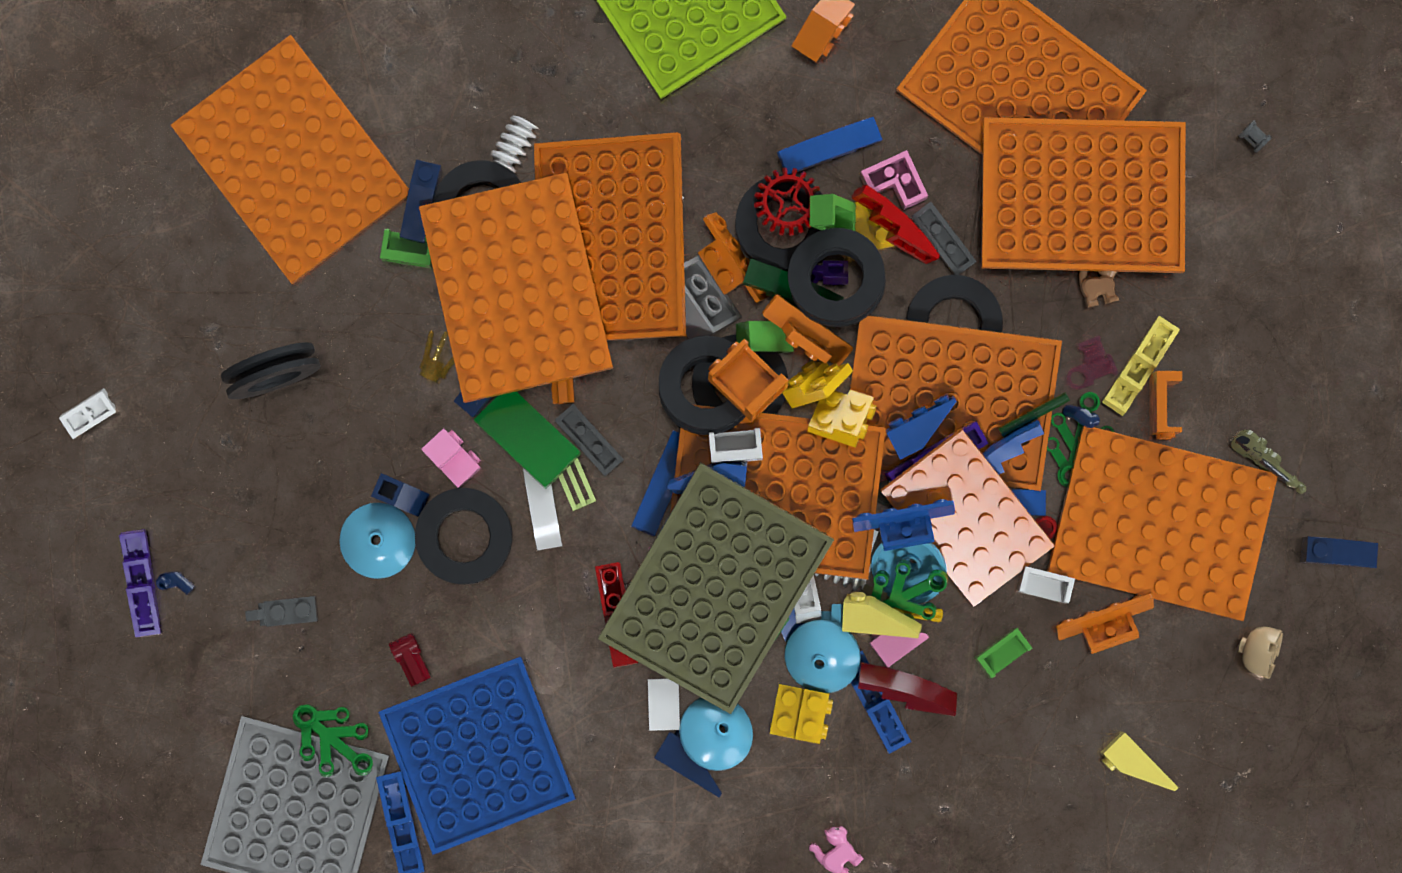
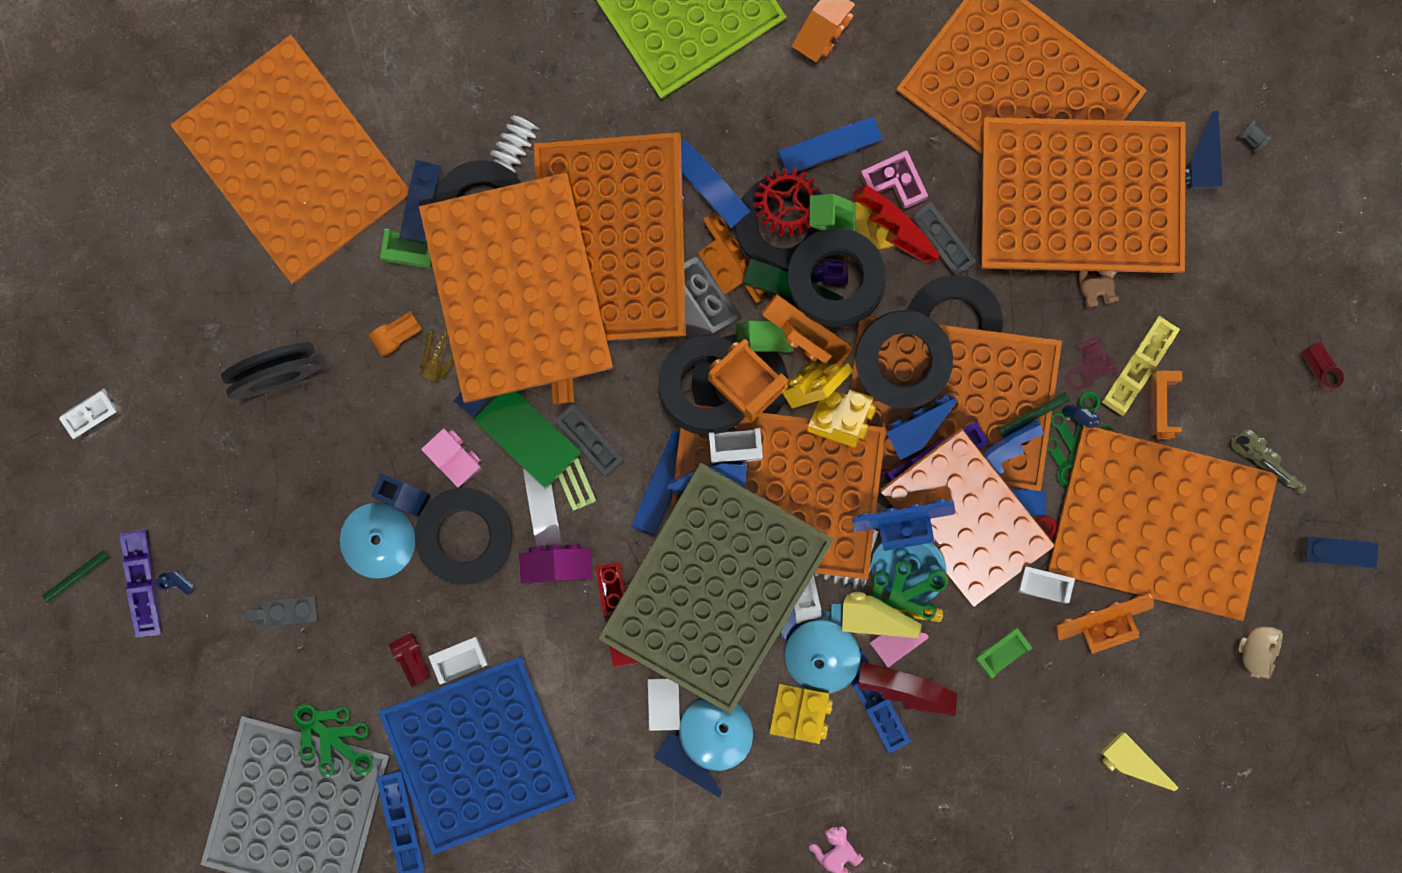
(75, 576): none -> dark green bar
(389, 336): none -> orange piece
(458, 660): none -> white panel
(555, 564): none -> magenta brick
(711, 186): none -> blue slope
(912, 394): none -> black tyre
(1205, 165): none -> dark blue slope
(1322, 363): none -> dark red piece

